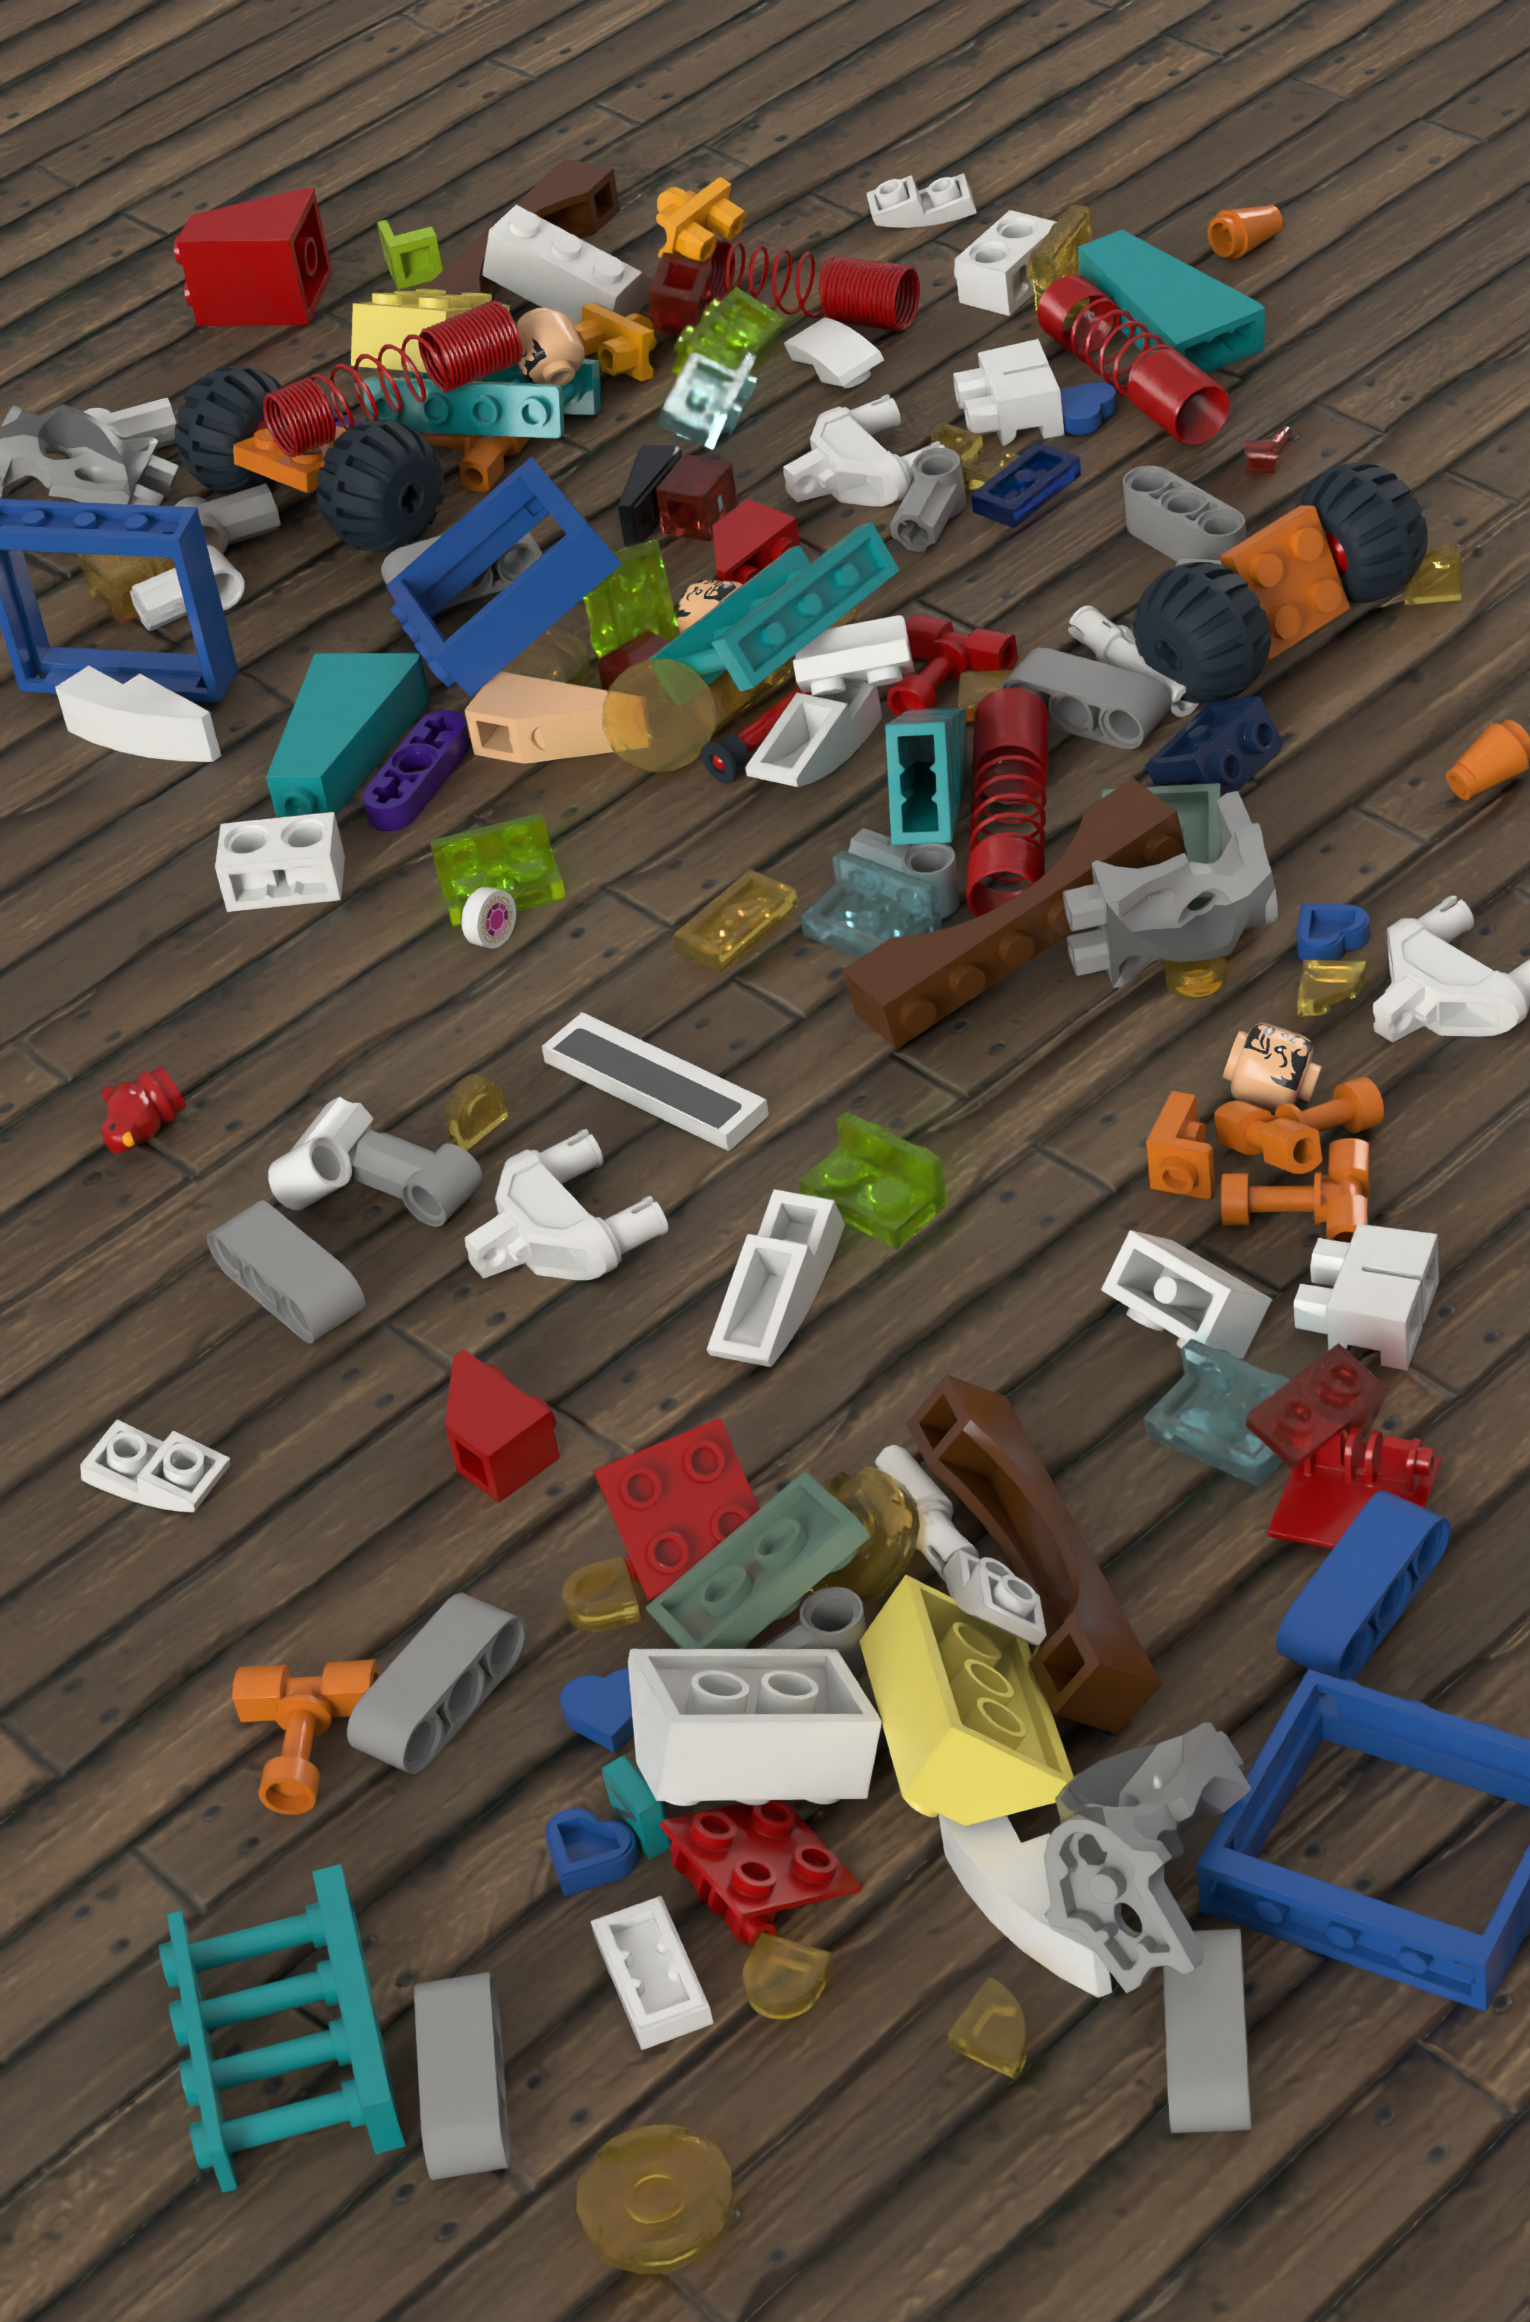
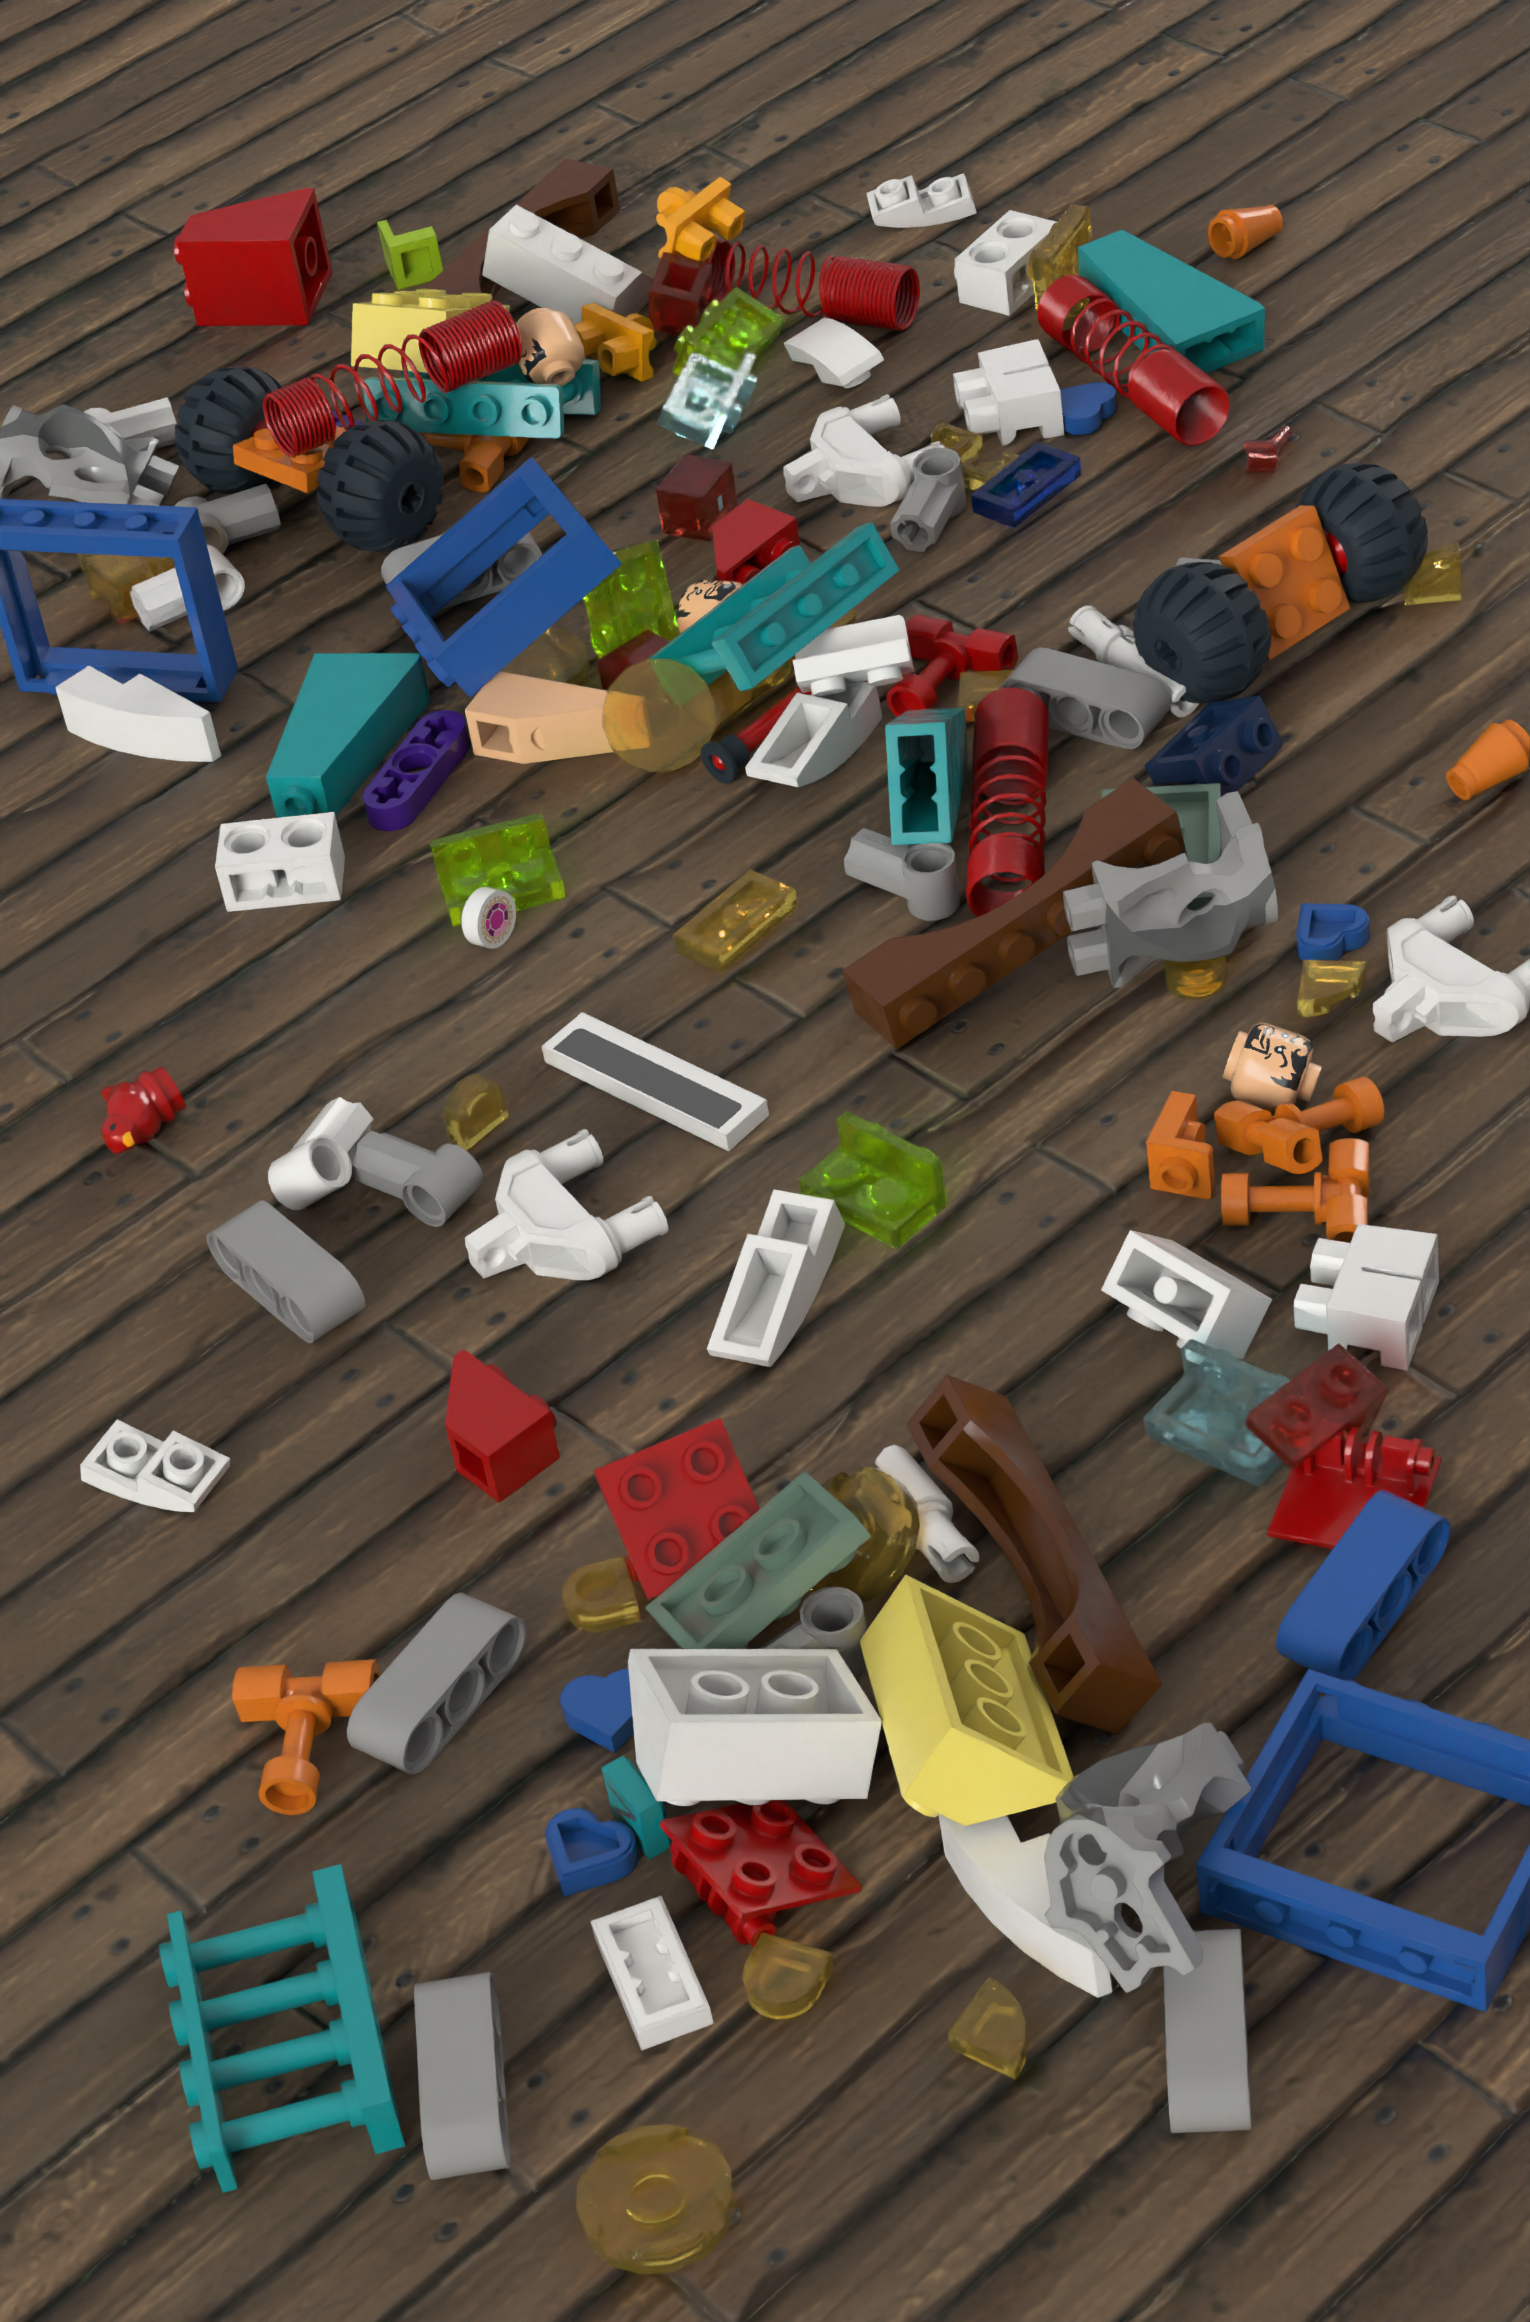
(639, 501): black slope -> none
(871, 906): clear light blue bracket -> none
(995, 1596): white slope -> none
(1179, 516): light grey beam -> none

